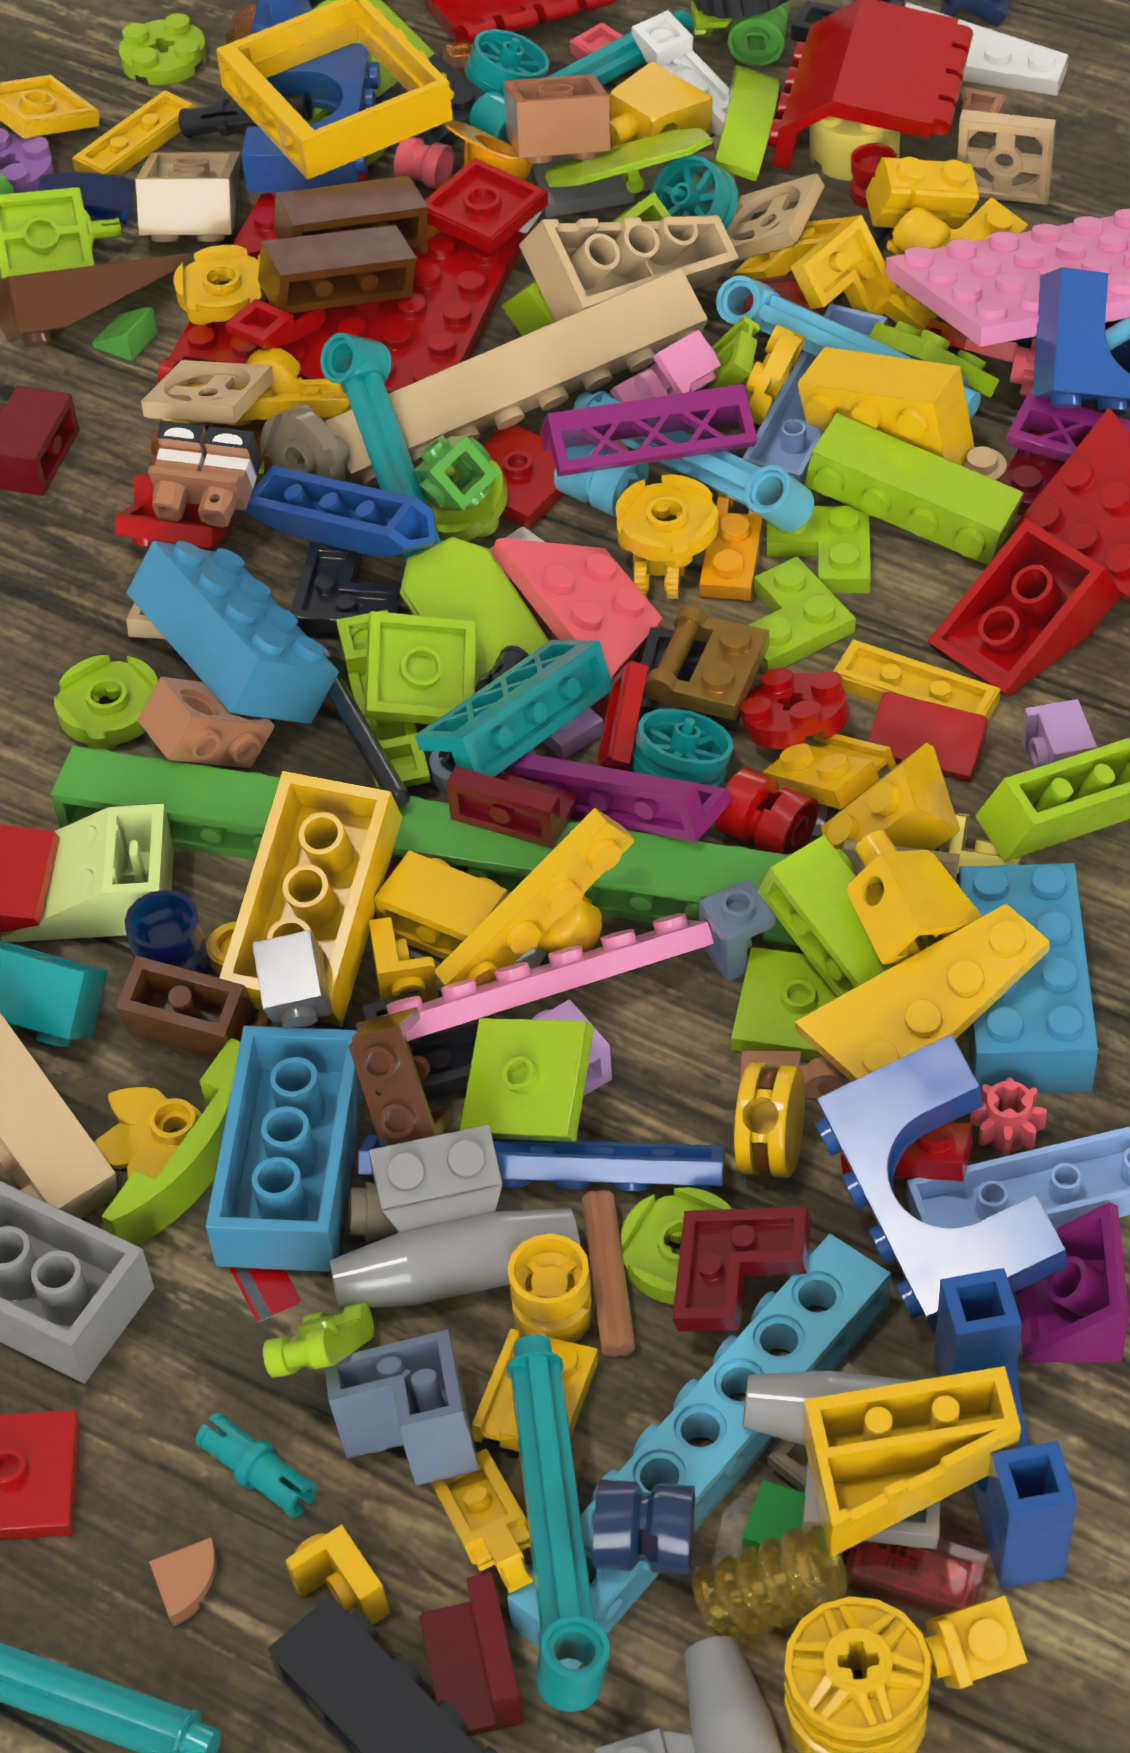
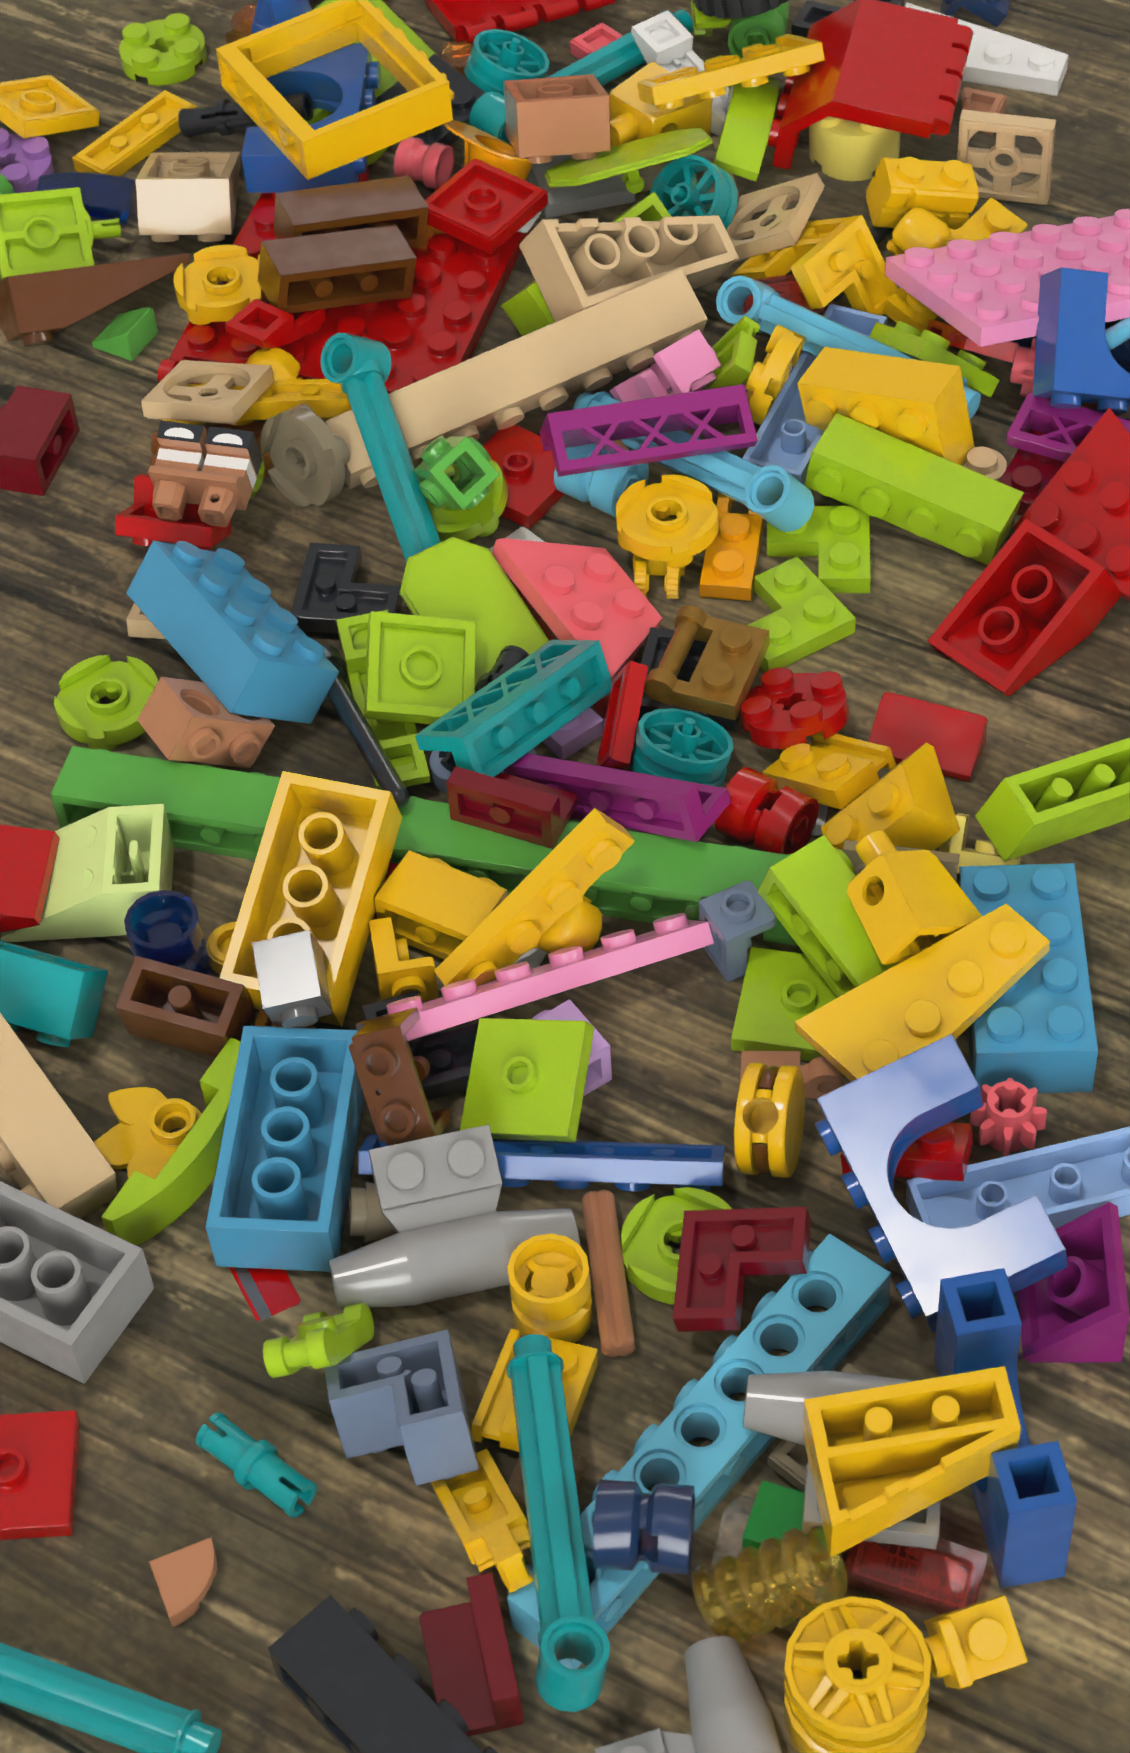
(339, 1563): yellow bracket -> none
(342, 513): blue brick -> none
(789, 55): none -> yellow wing
(863, 167): red wheel -> none
(872, 671): yellow tile -> none
(1056, 732): lavender brick -> none

